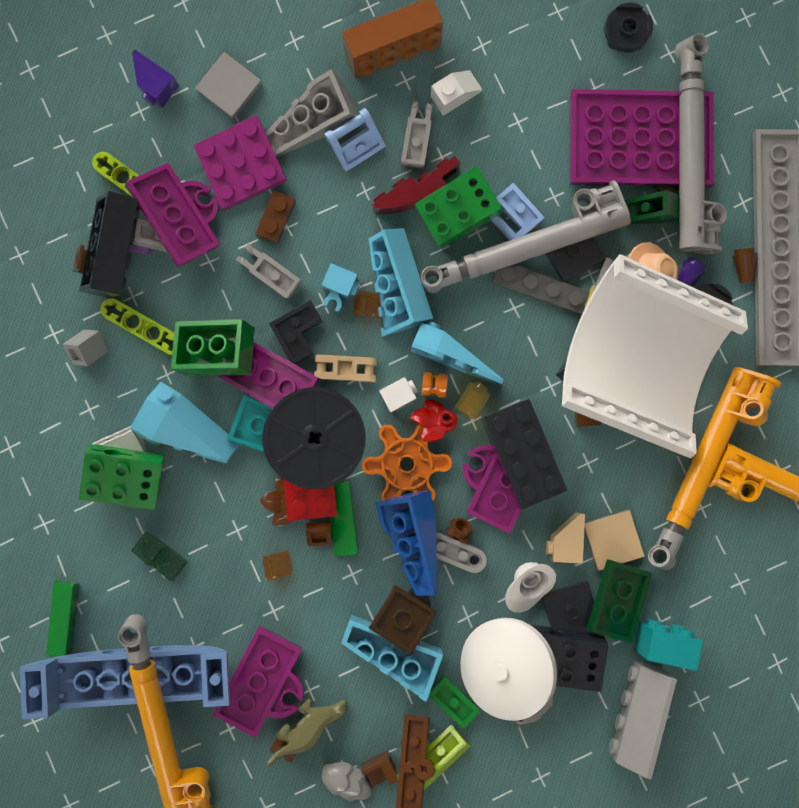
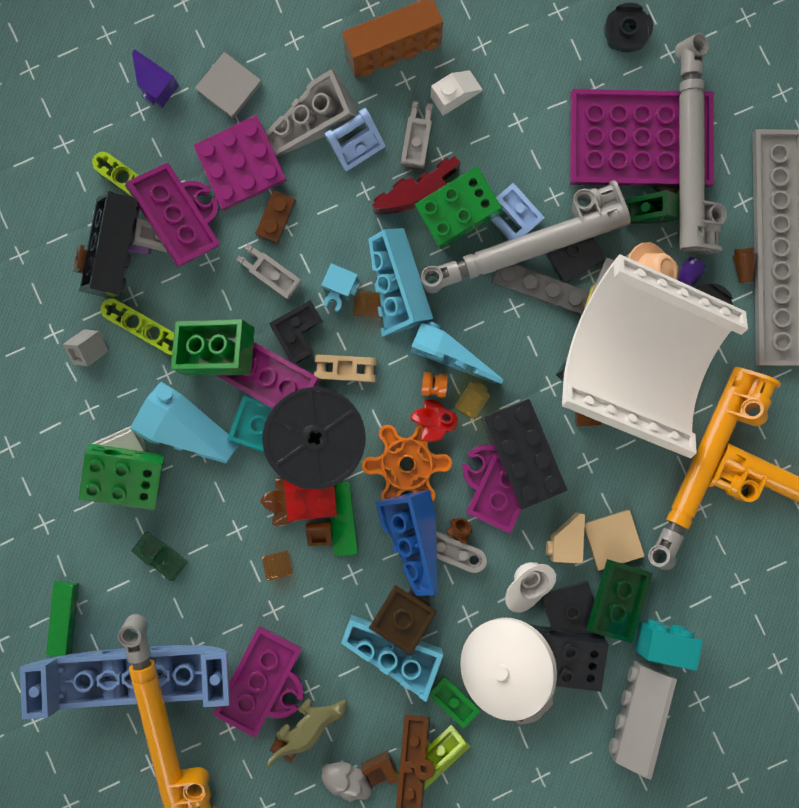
(399, 394): white brick -> none

